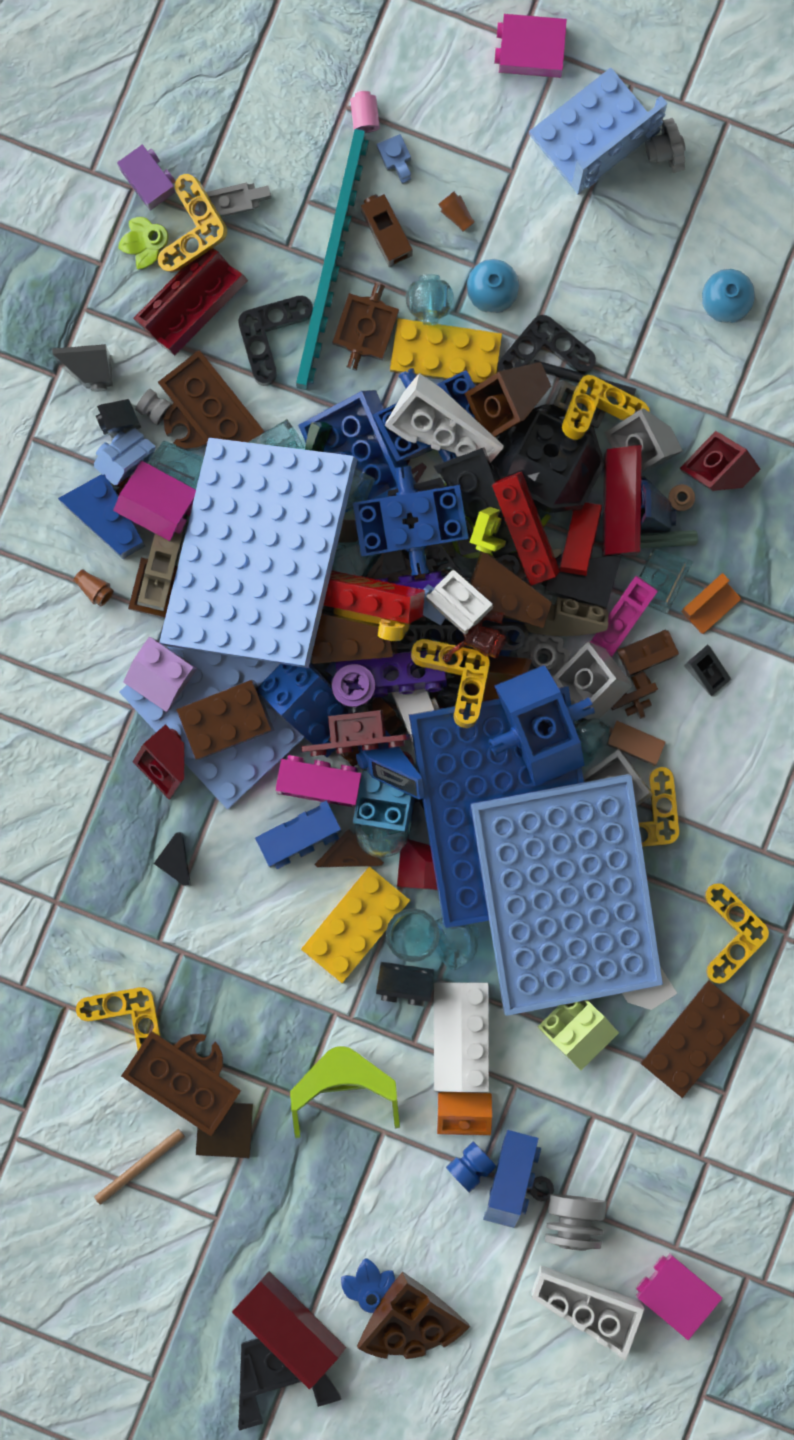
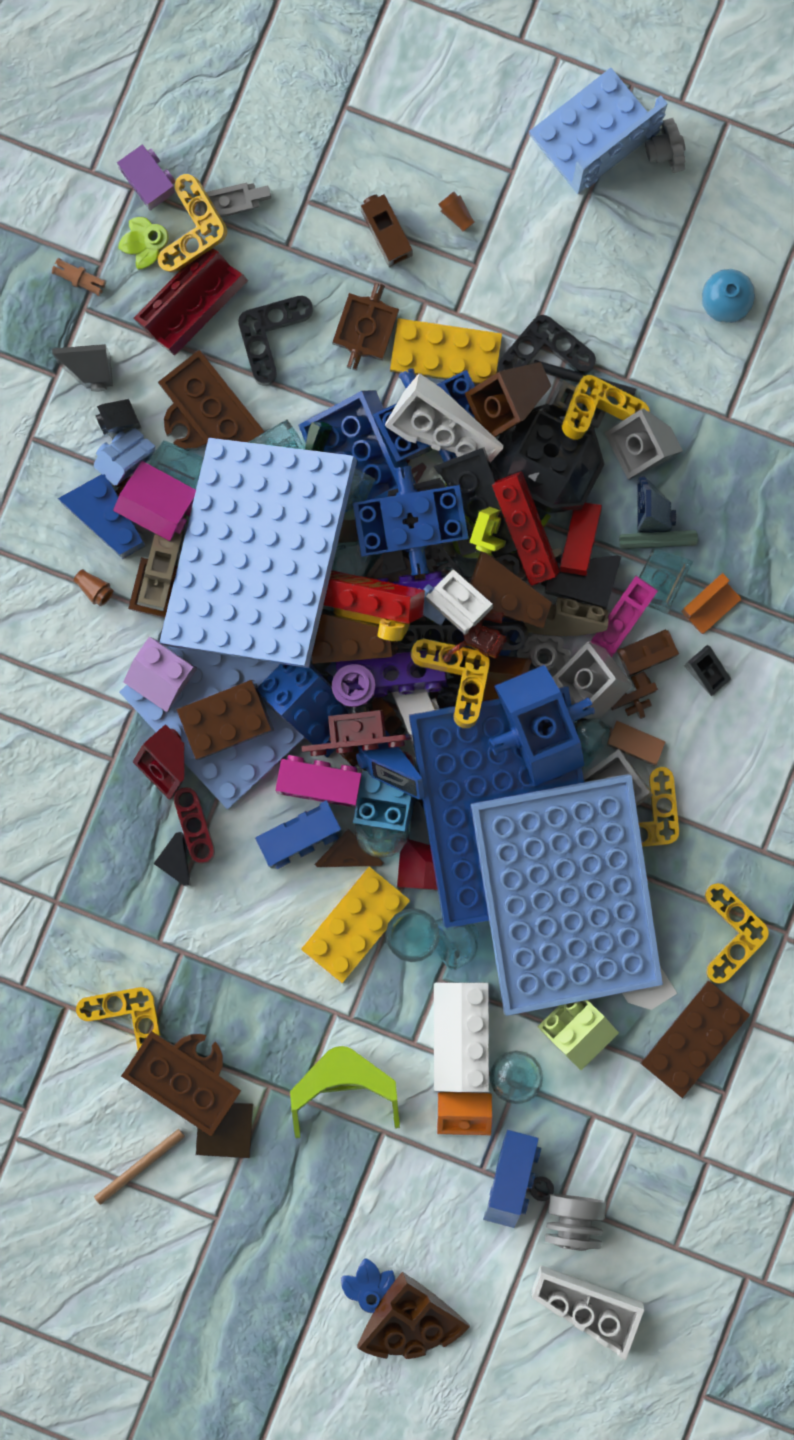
(78, 277): none -> nougat pin
(153, 406): light grey wheel -> none
(185, 816): none -> dark red beam
(265, 1372): black wing -> none
(289, 1330): dark red slope -> none
(334, 249): teal plate -> none
(365, 112): bright pink brick -> none
(395, 155): medium blue plate -> none
(405, 982): black slope -> none
(429, 299): clear light blue plant -> none
(471, 1166): blue wheel -> none
(493, 286): dark azure cylinder -> none
(516, 1077): none -> clear light blue cylinder
(531, 45): dark pink brick -> none
(622, 501): dark red slope -> none
(675, 503): medium nougat plate -> none
(677, 1295): dark pink brick -> none
(721, 464): dark red slope -> none

